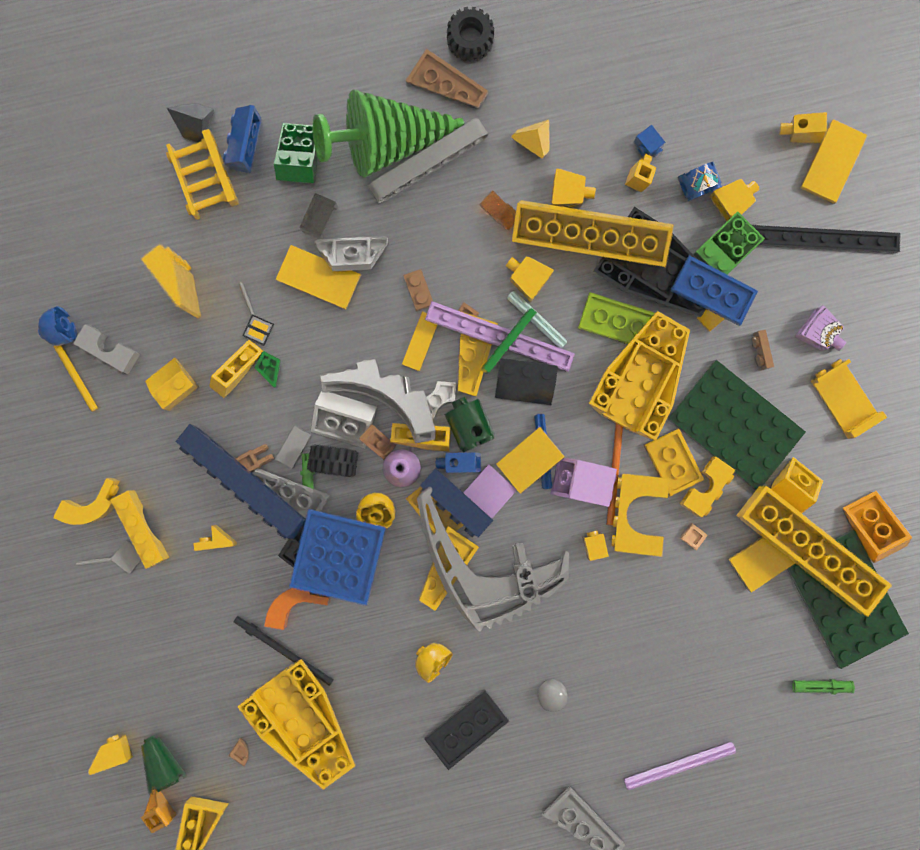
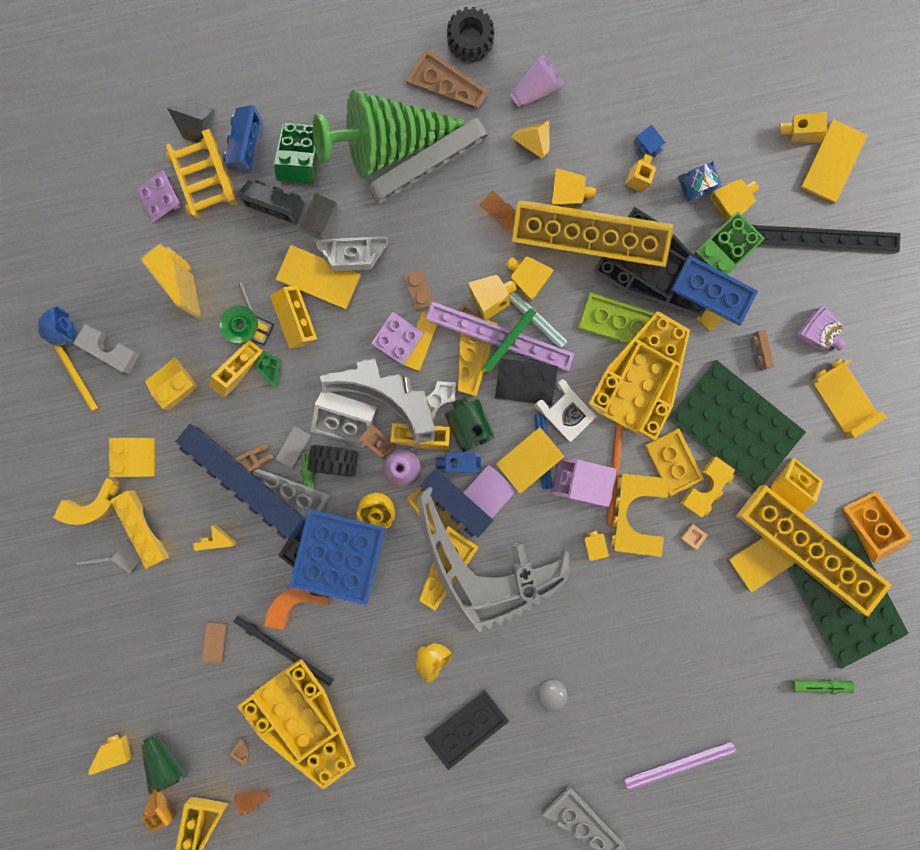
(131, 457): none -> yellow slope
(158, 196): none -> lavender hinge
(214, 642): none -> medium nougat tile
(230, 320): none -> green dish
(249, 801): none -> clear orange plate
(271, 201): none -> black slope
(293, 317): none -> yellow brick
(397, 338): none -> lavender hinge
(491, 295): none -> yellow torso
(537, 83): none -> lavender cone
(568, 414): none -> white flag

